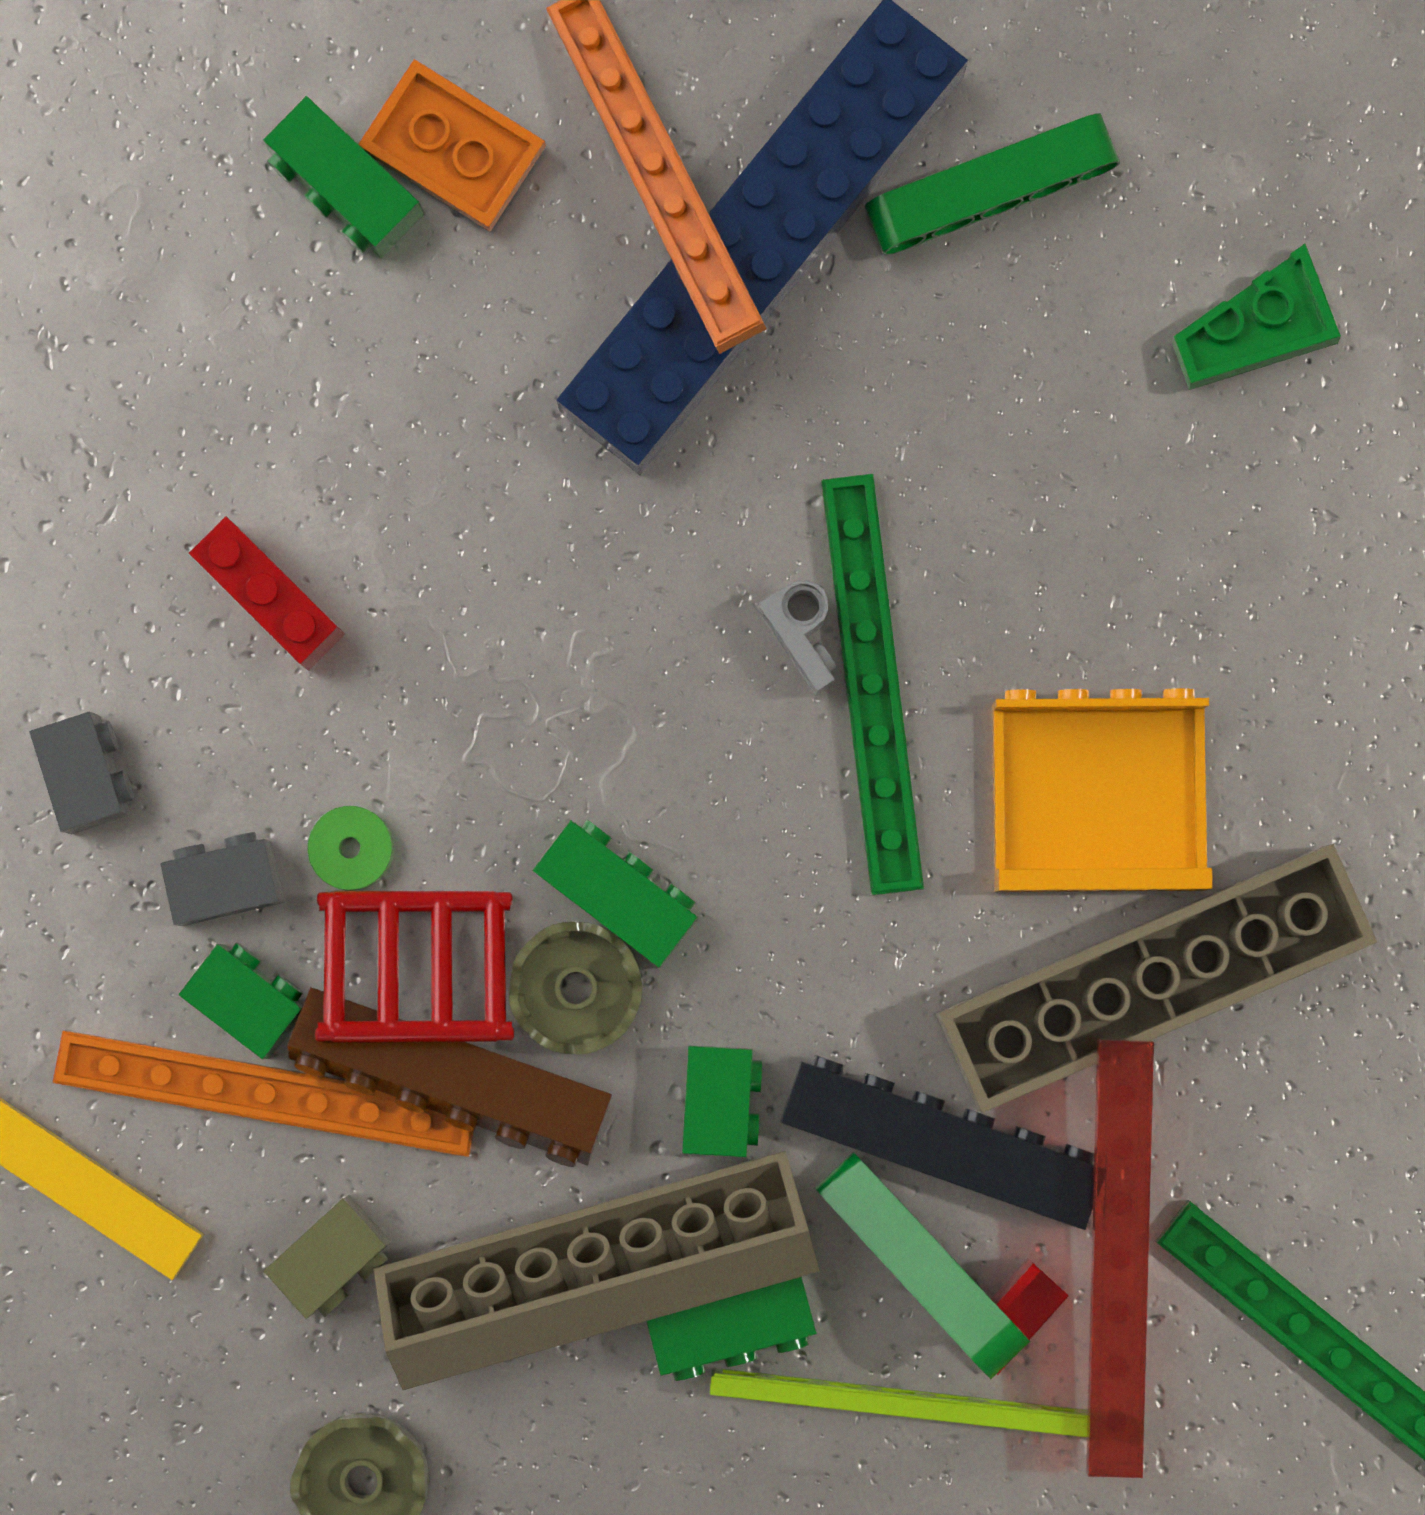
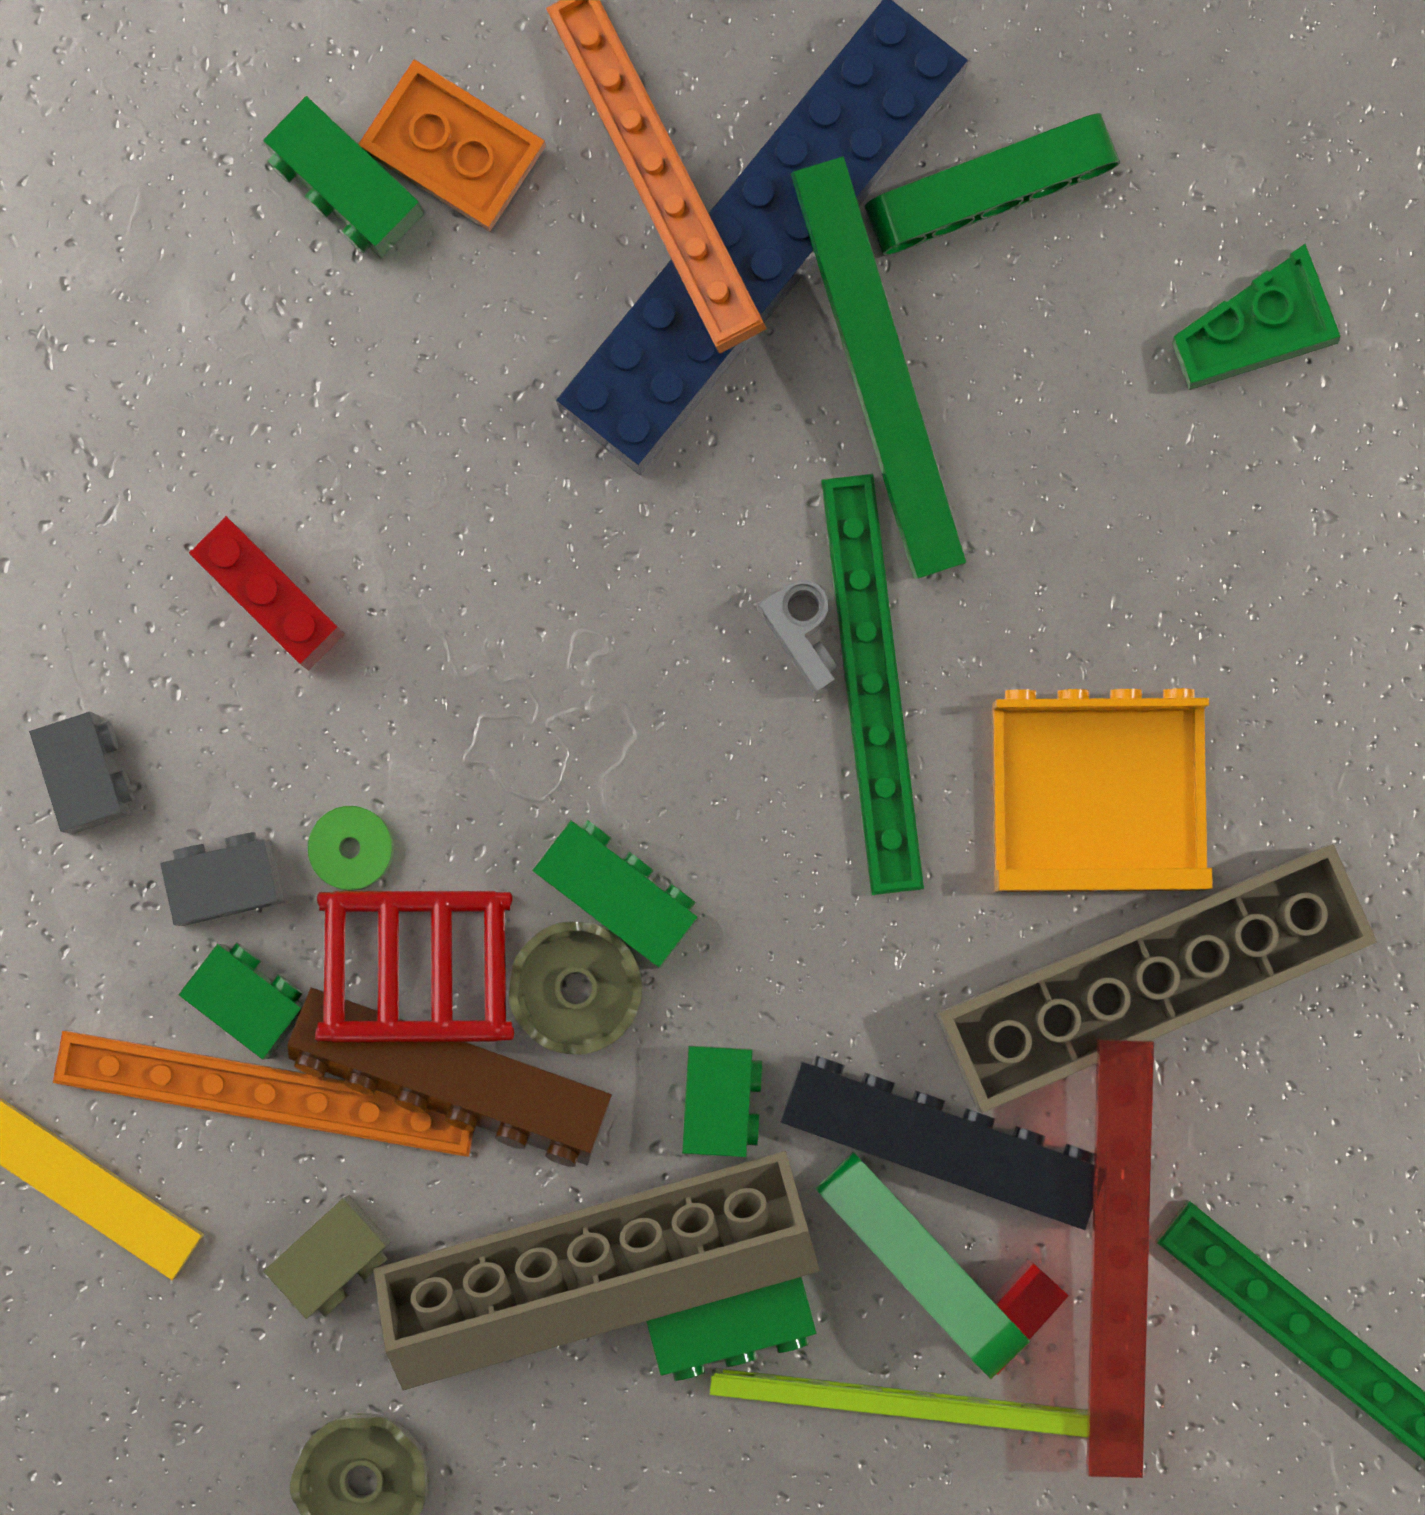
(878, 367): none -> green tile

